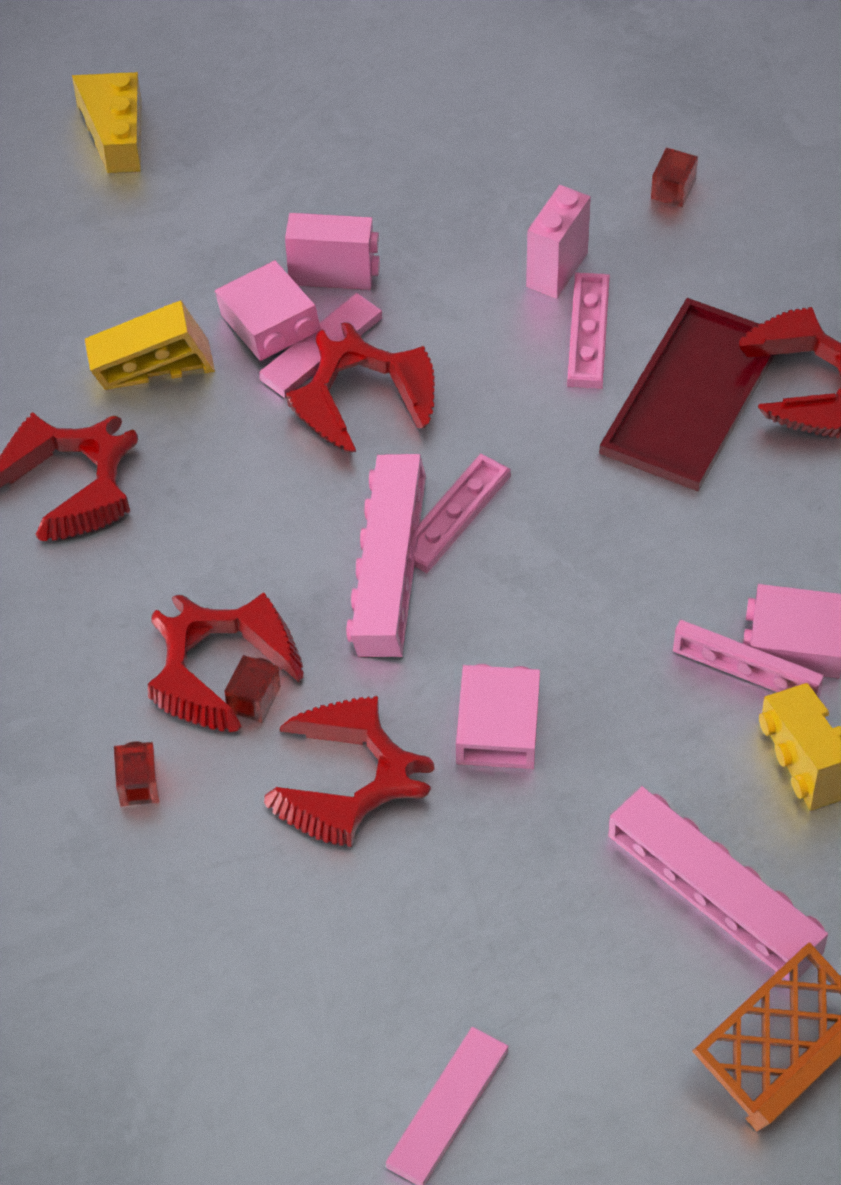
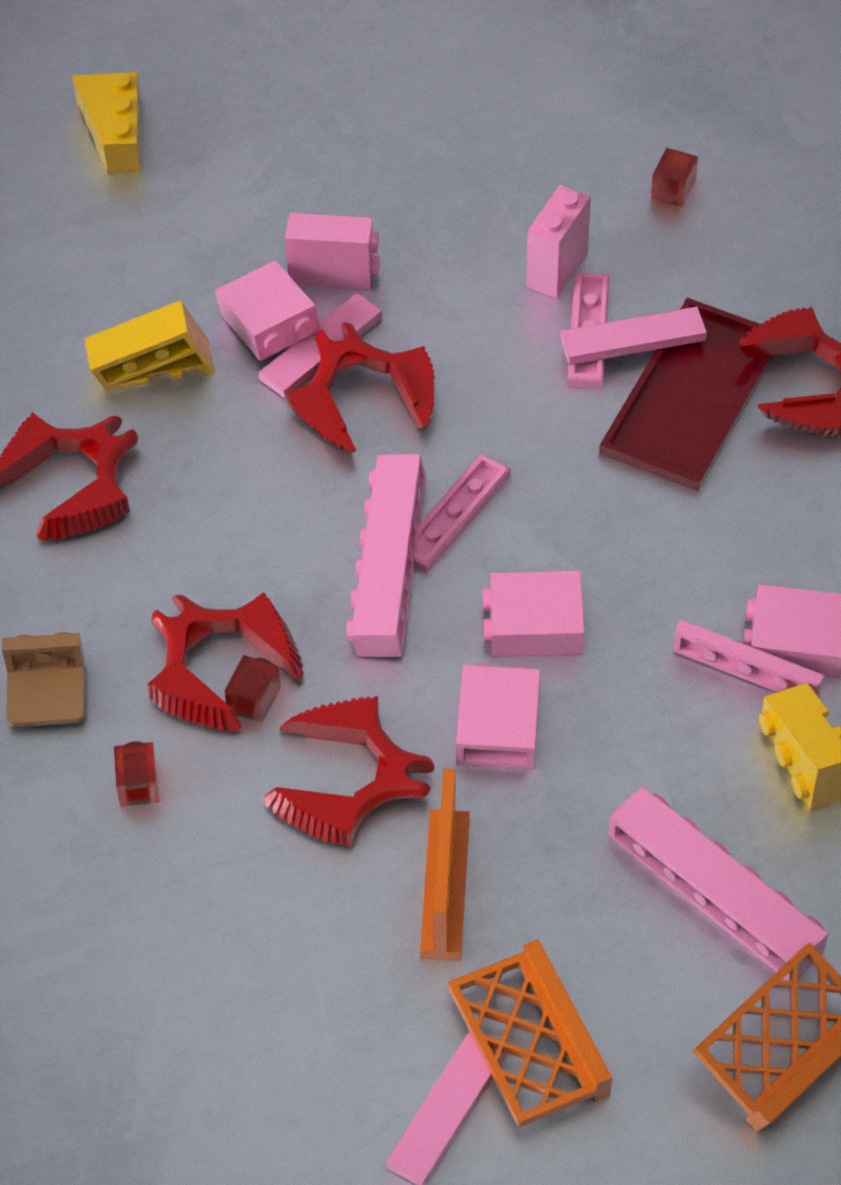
(44, 679): none -> medium nougat bracket
(445, 877): none -> orange fence
(534, 613): none -> bright pink brick
(565, 1026): none -> orange fence
(633, 335): none -> bright pink tile

